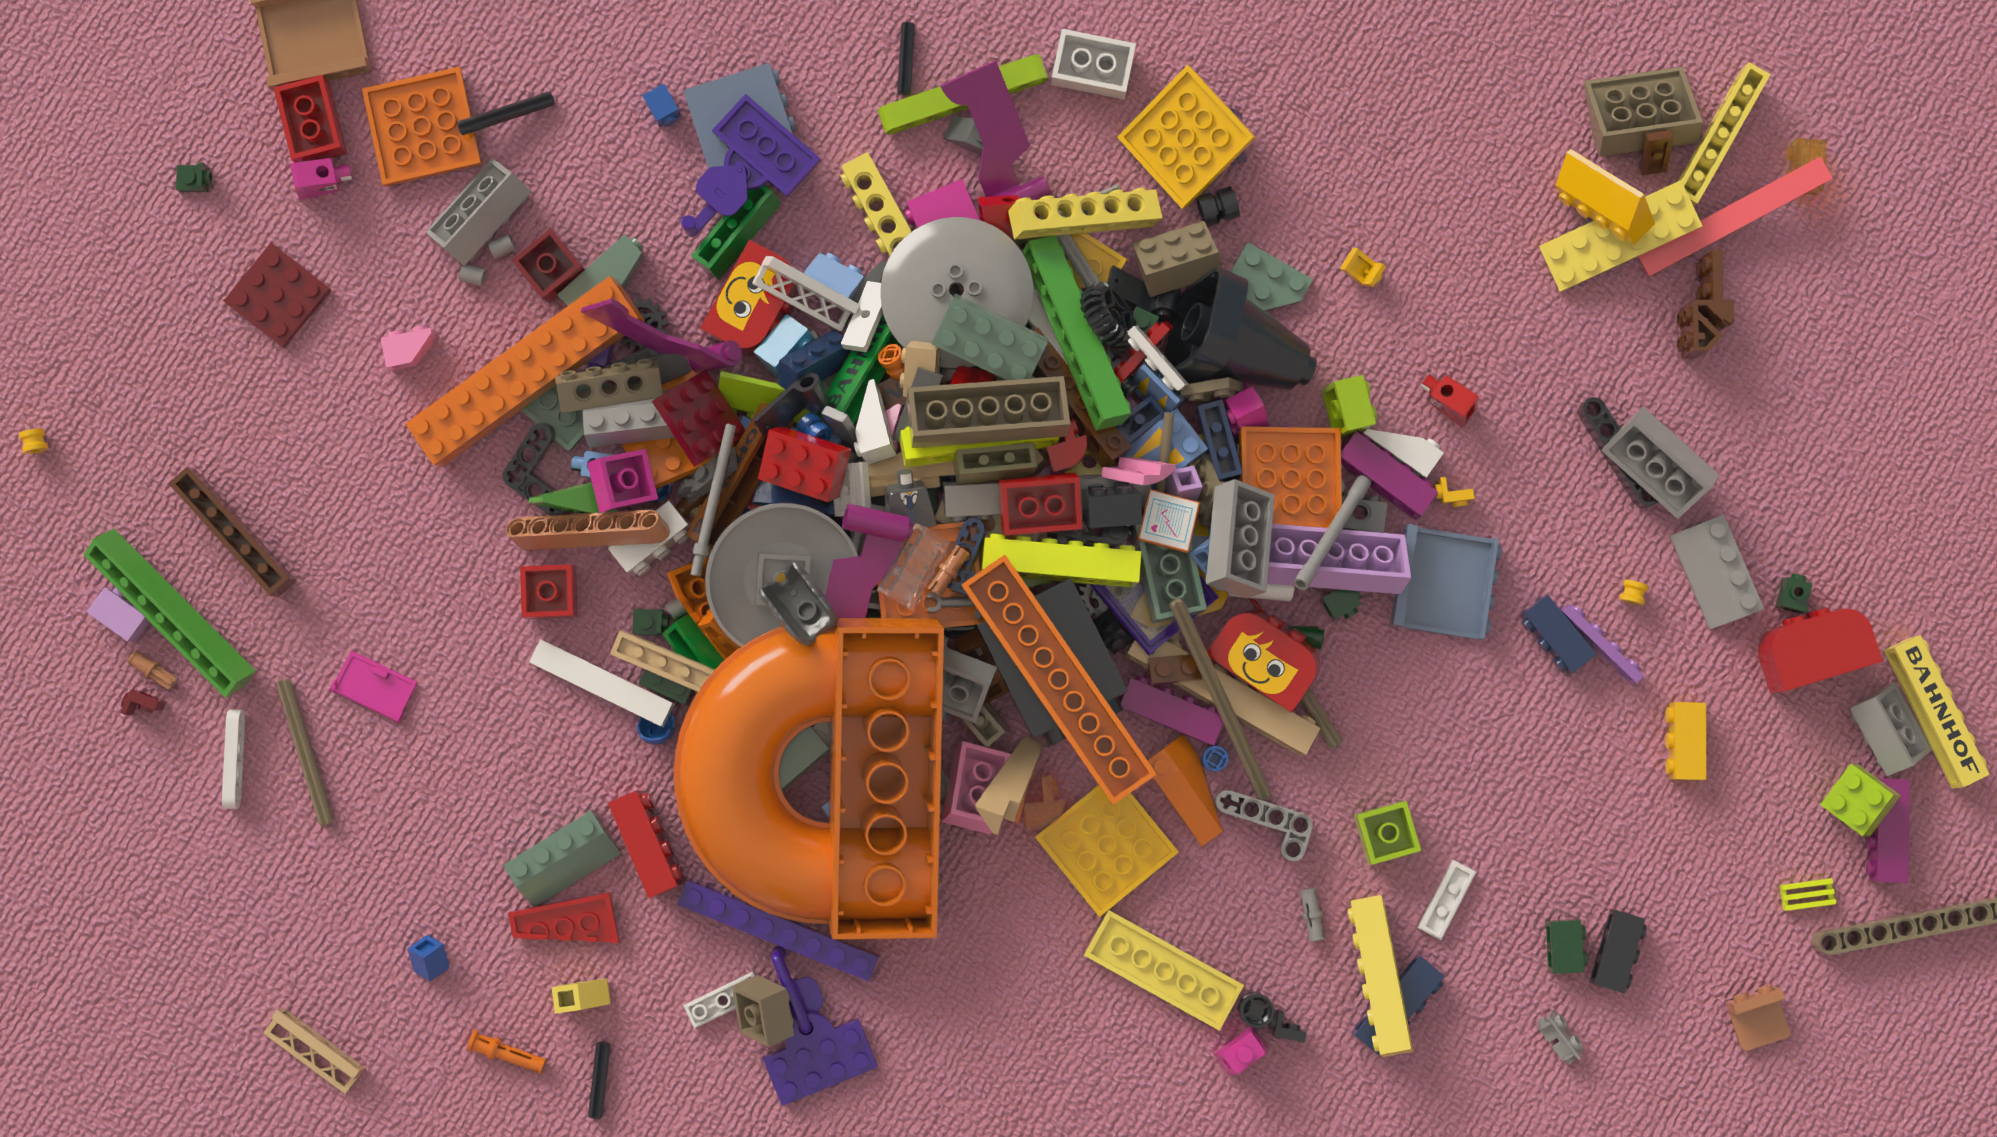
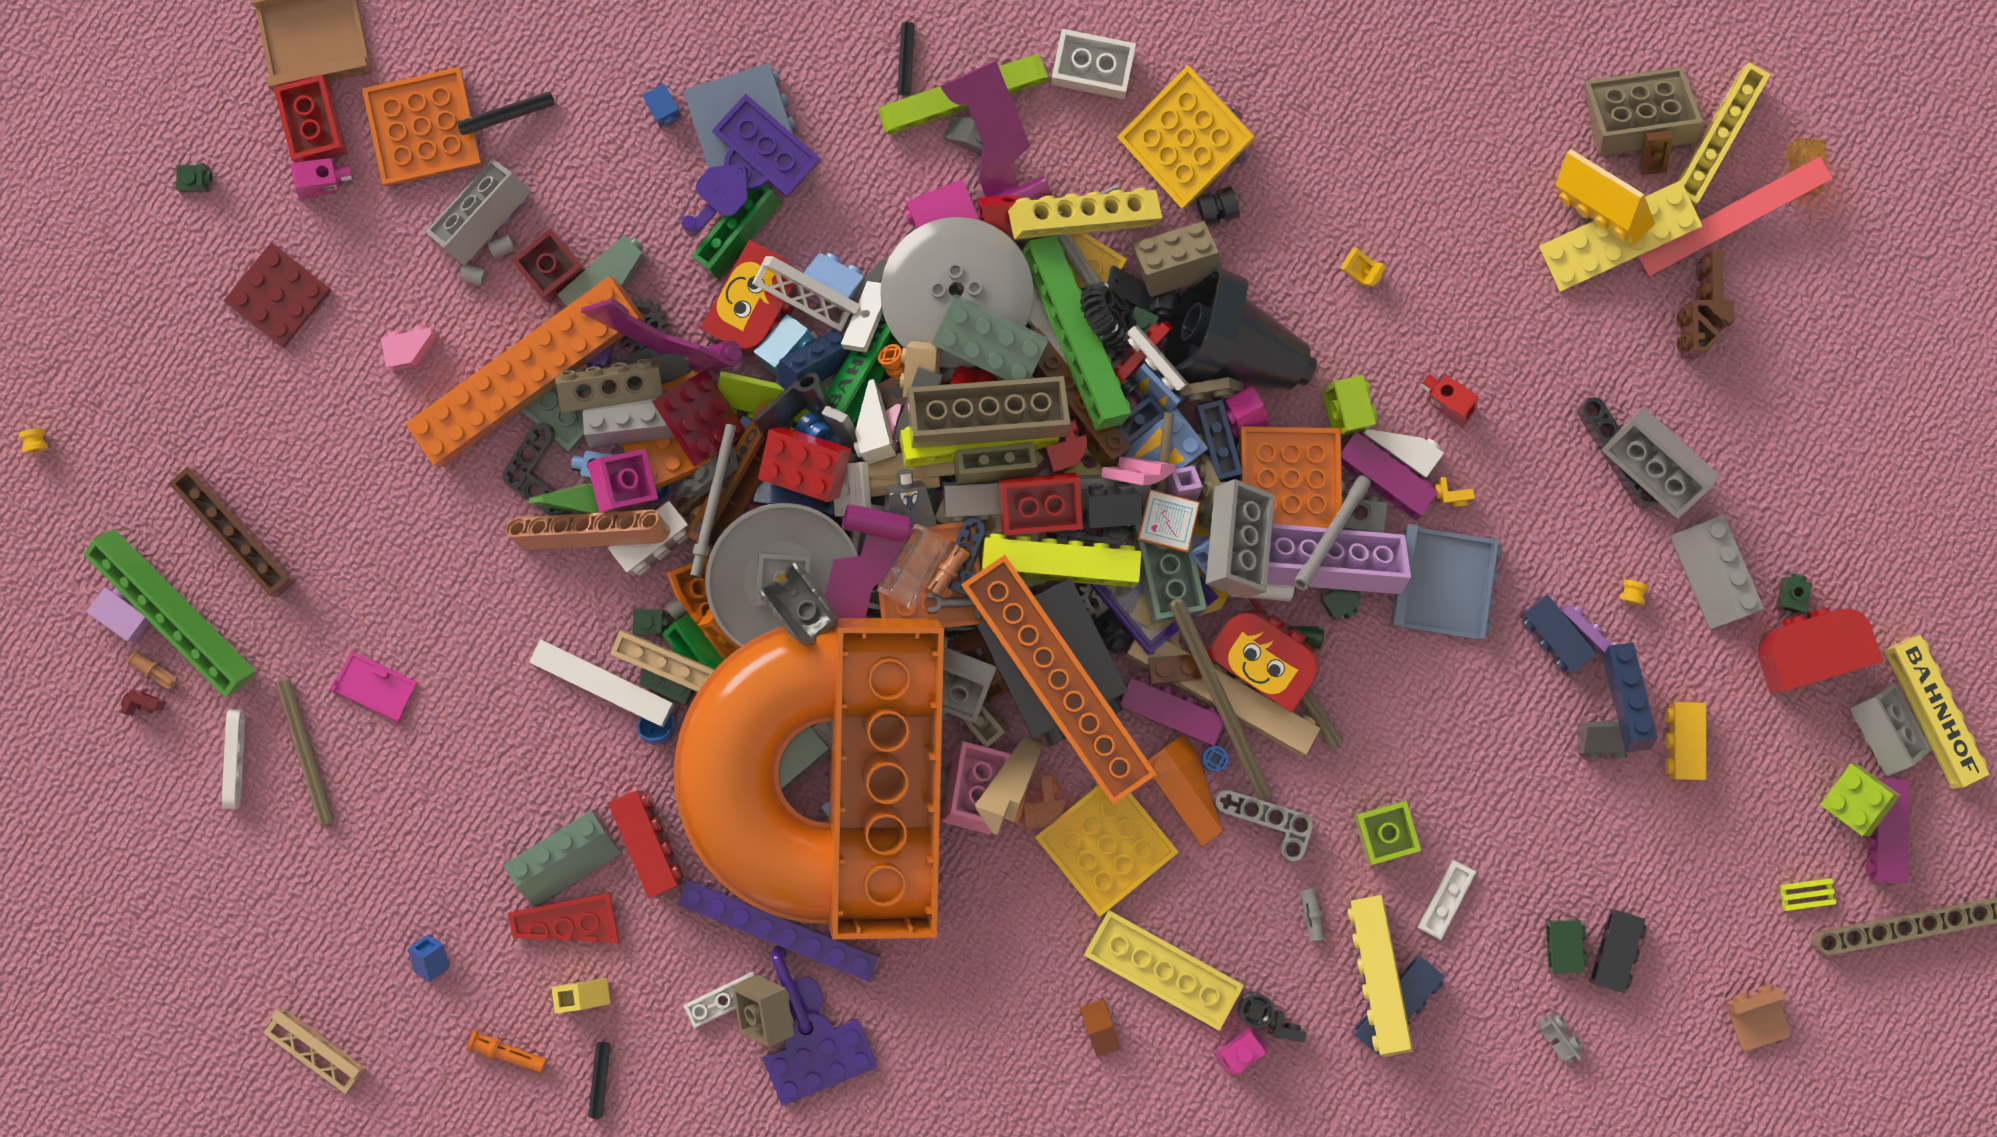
(548, 591): red brick -> none
(864, 168): light yellow brick -> none
(1099, 1027): none -> dark orange slope
(1269, 279): sand green plate -> none
(1600, 738): none -> dark grey slope
(1629, 697): none -> dark blue brick

